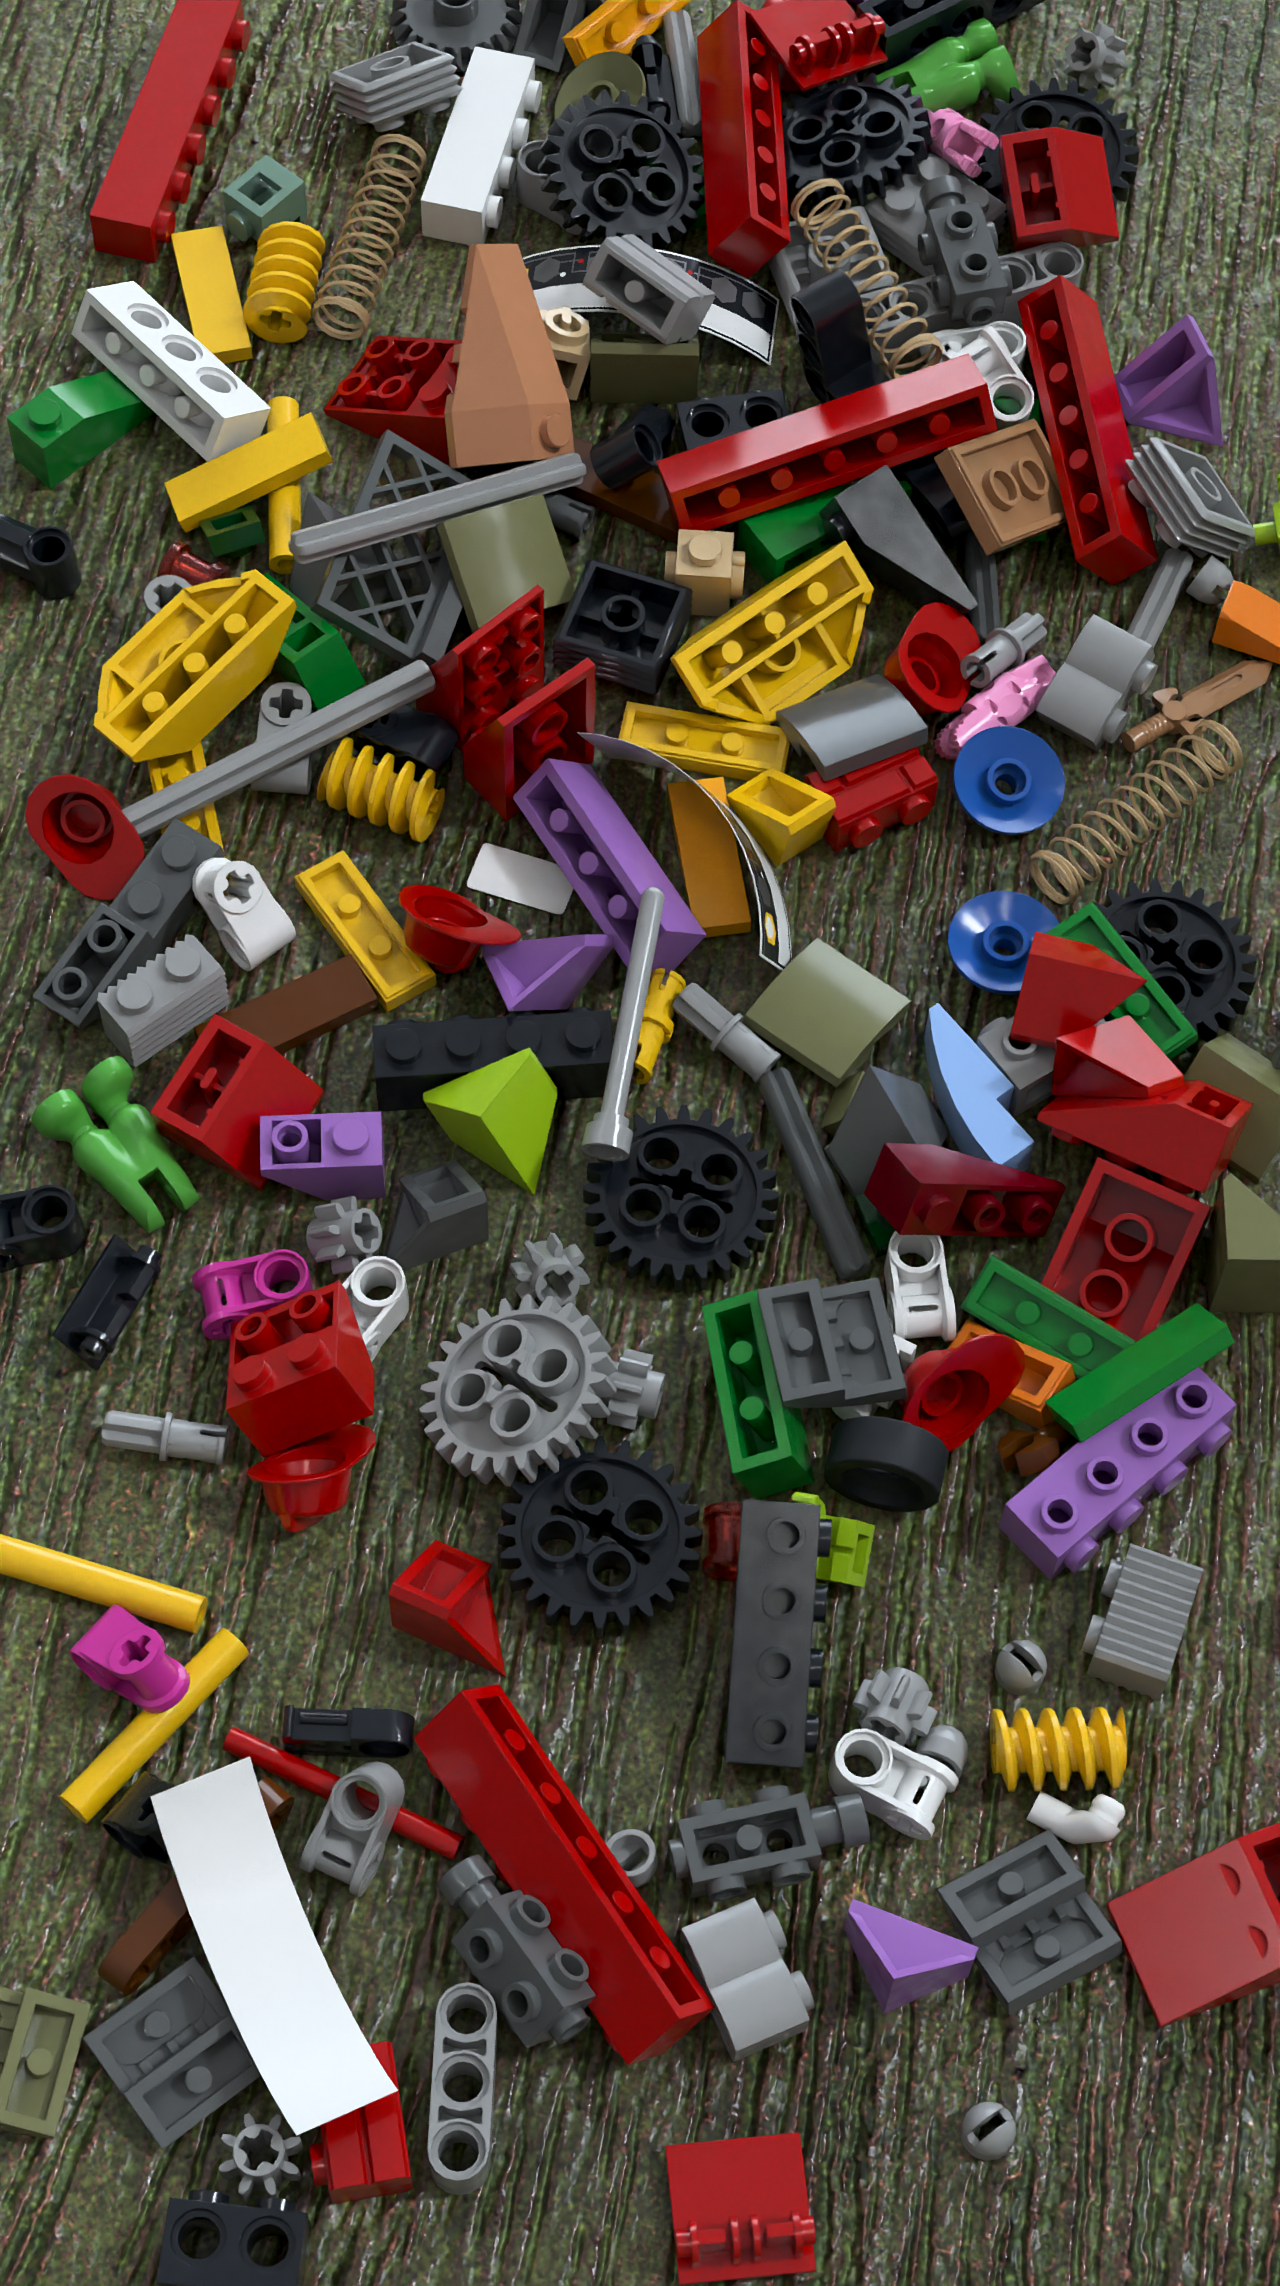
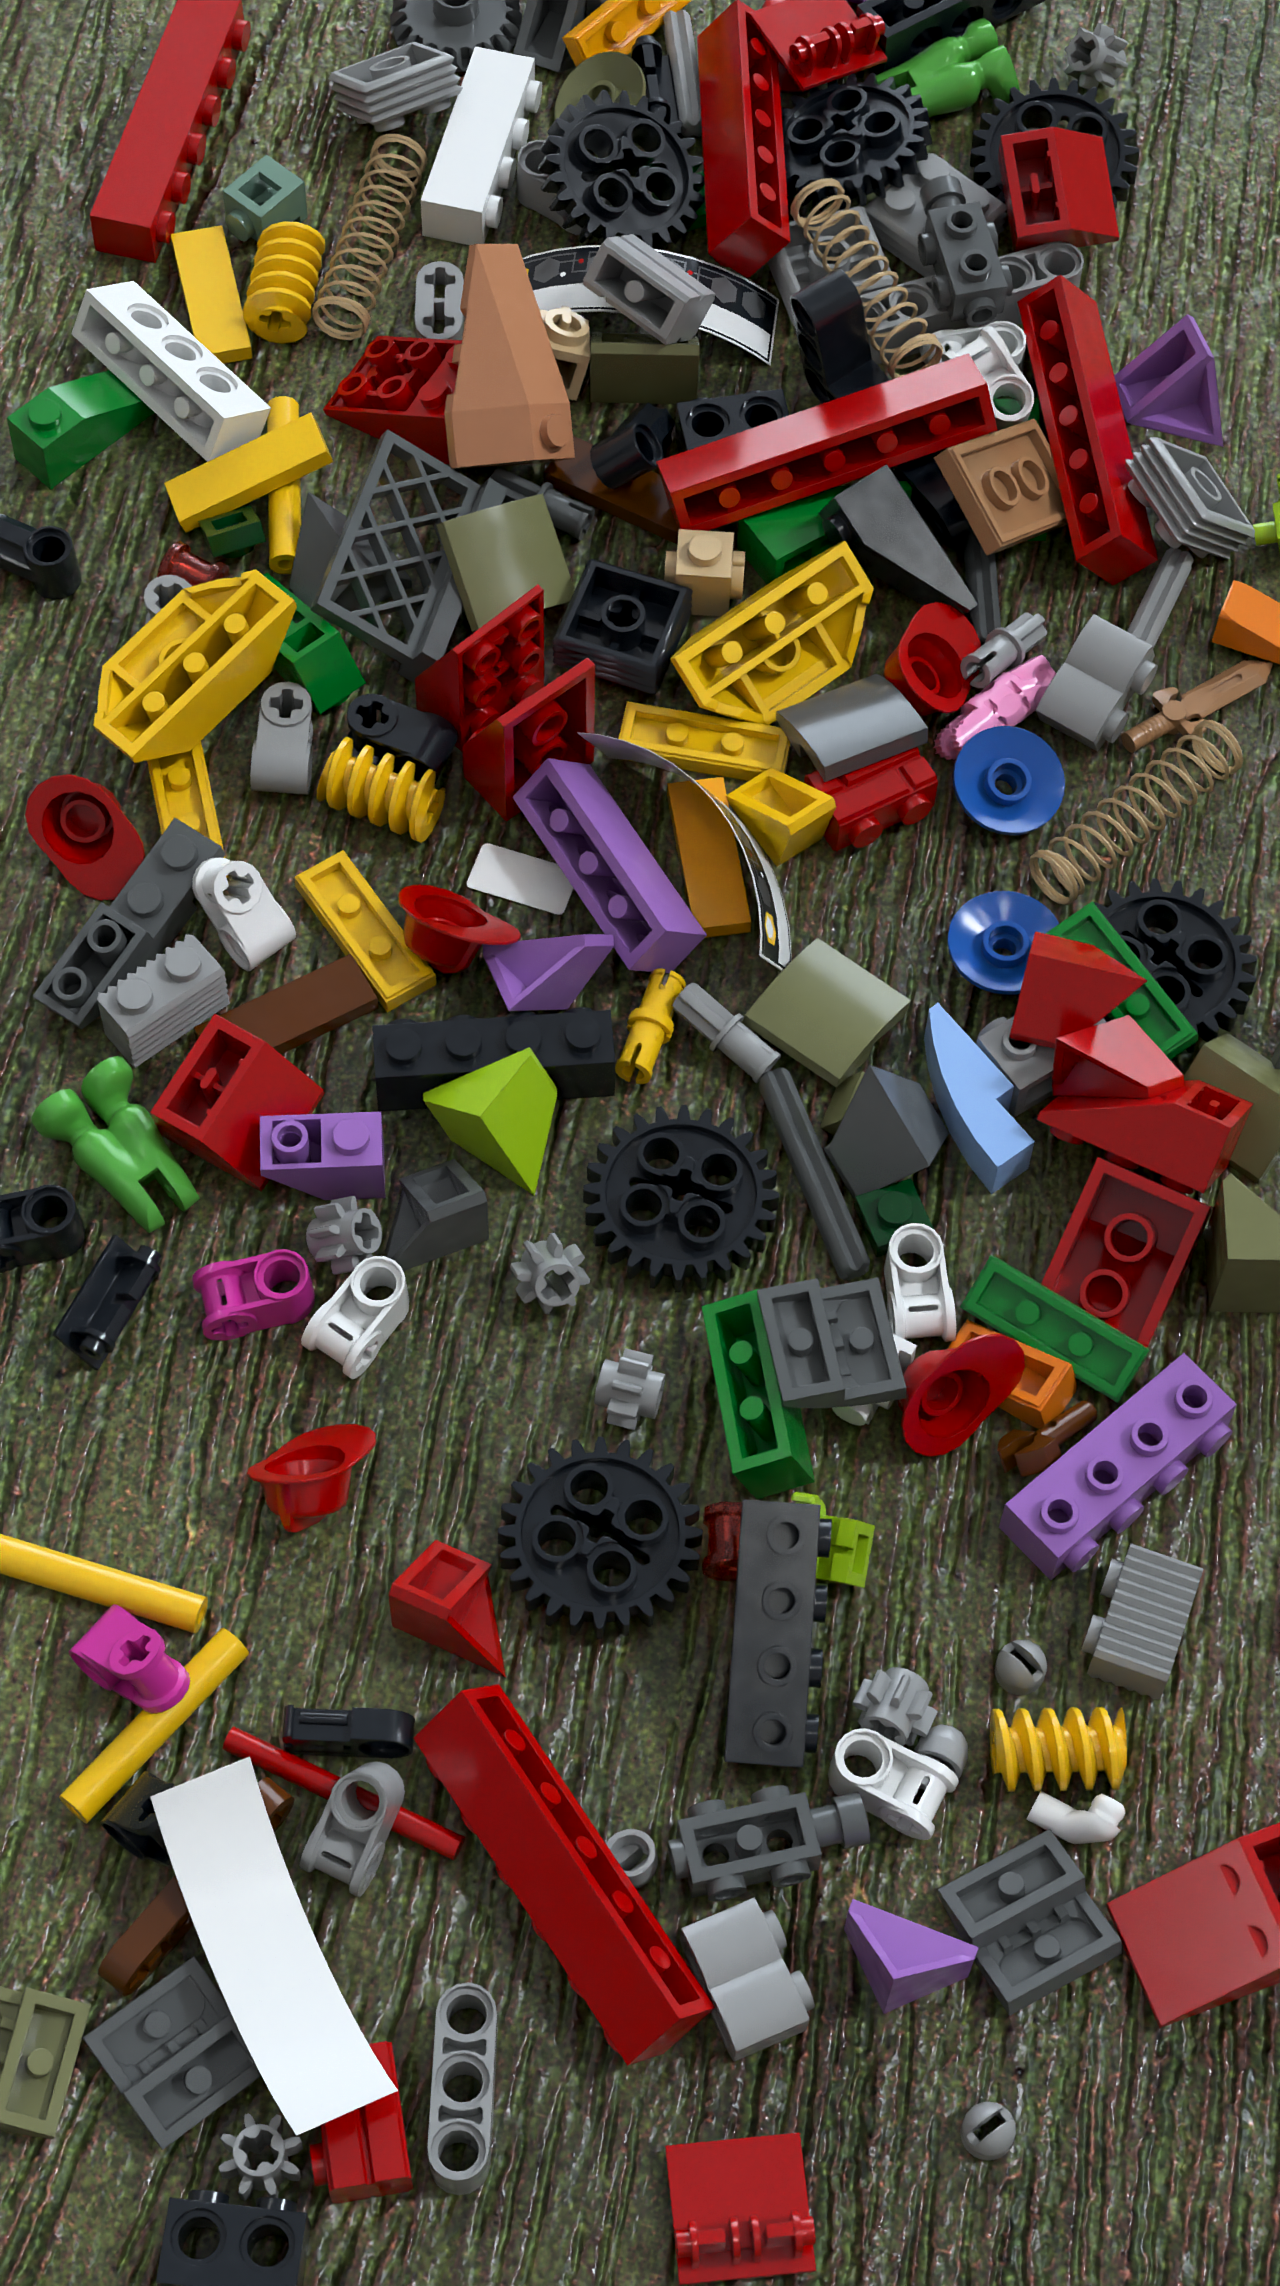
(165, 1436): light grey axle -> none
(281, 748): light grey axle -> none
(299, 1370): red slope -> none
(431, 308): none -> light grey beam
(435, 507): light grey axle -> none
(480, 1421): light grey gear -> none
(517, 1956): dark grey brick -> none
(608, 1133): light grey piece -> none
(886, 1464): black tyre -> none
(956, 1194): dark red slope -> none
(959, 140): bright pink hinge -> none
(1139, 1372): green tile -> none
(1204, 585): light grey hinge -> none

